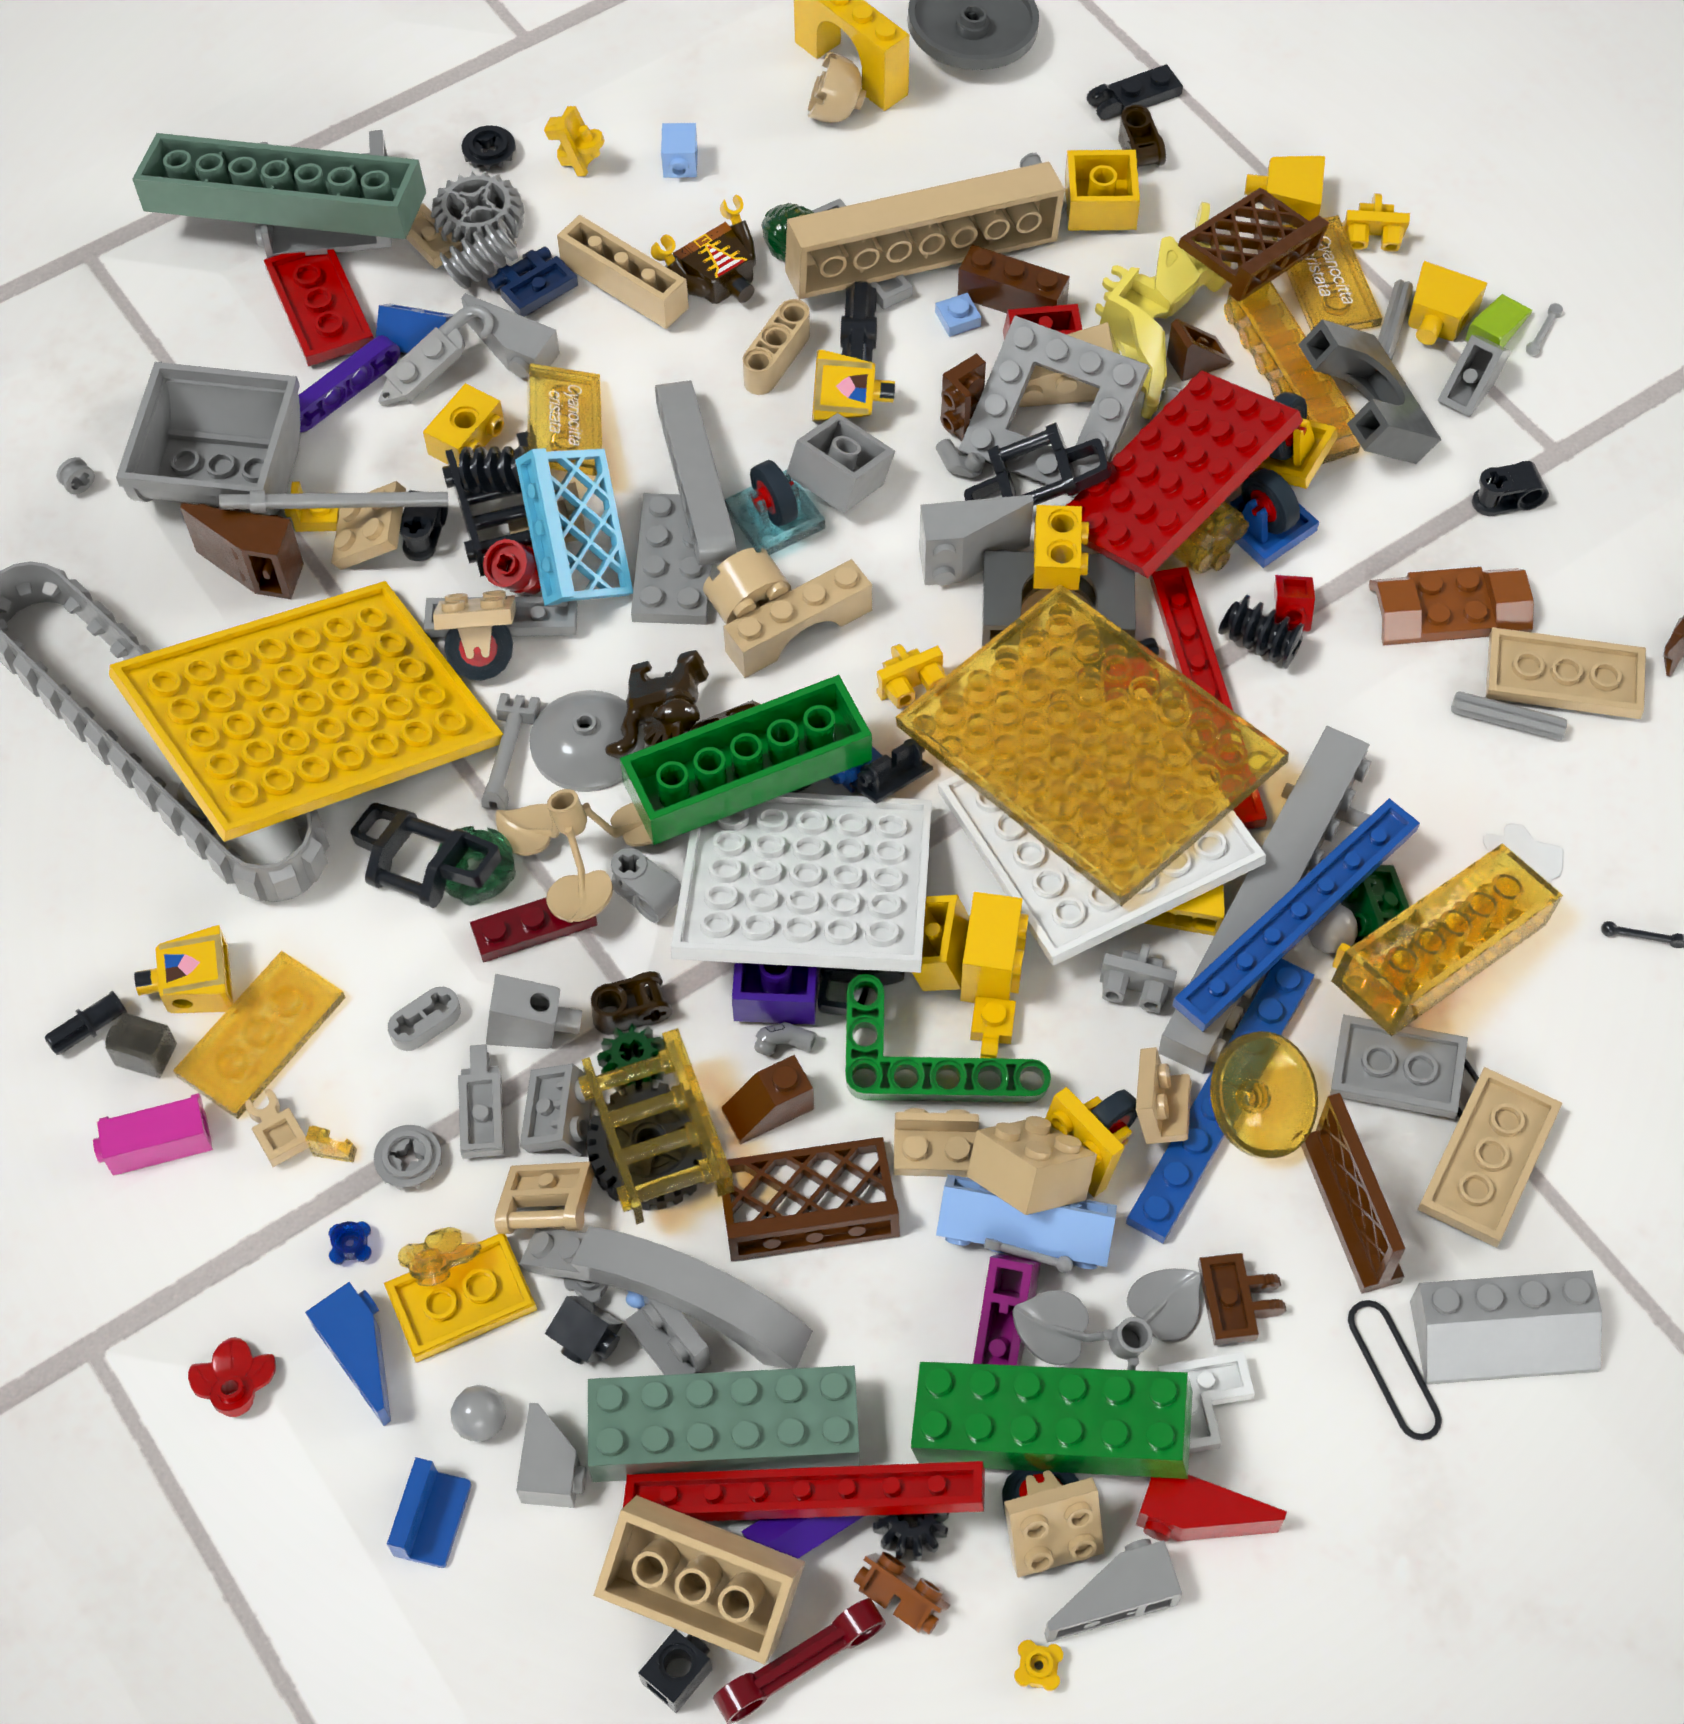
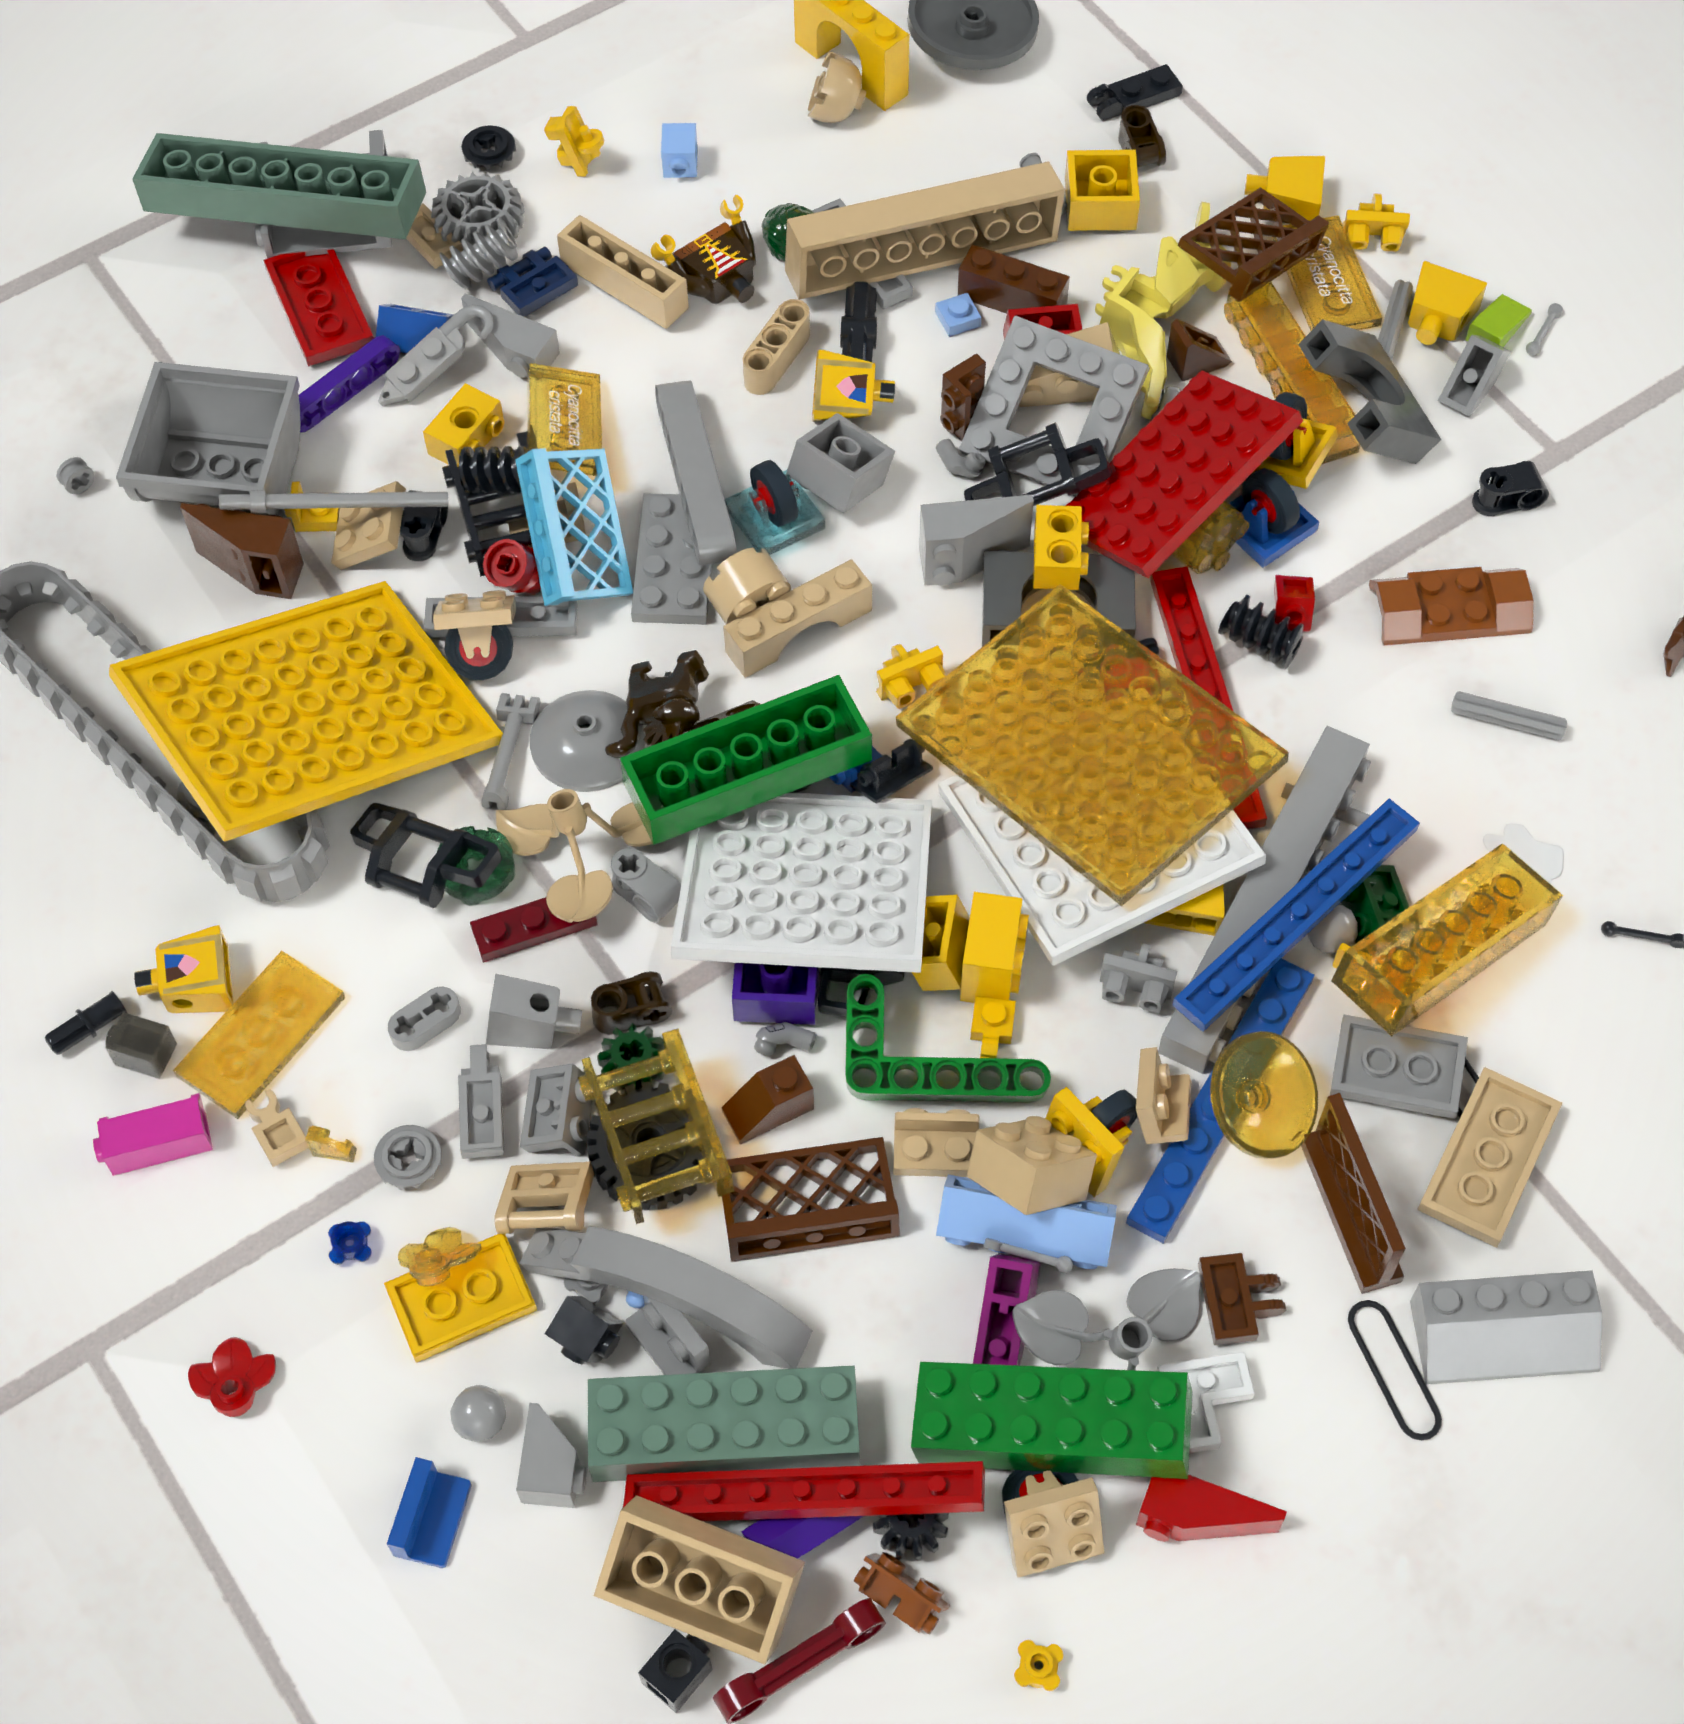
(354, 1338): blue slope -> none
(1128, 1587): light grey slope -> none
(1566, 673): tan plate -> none

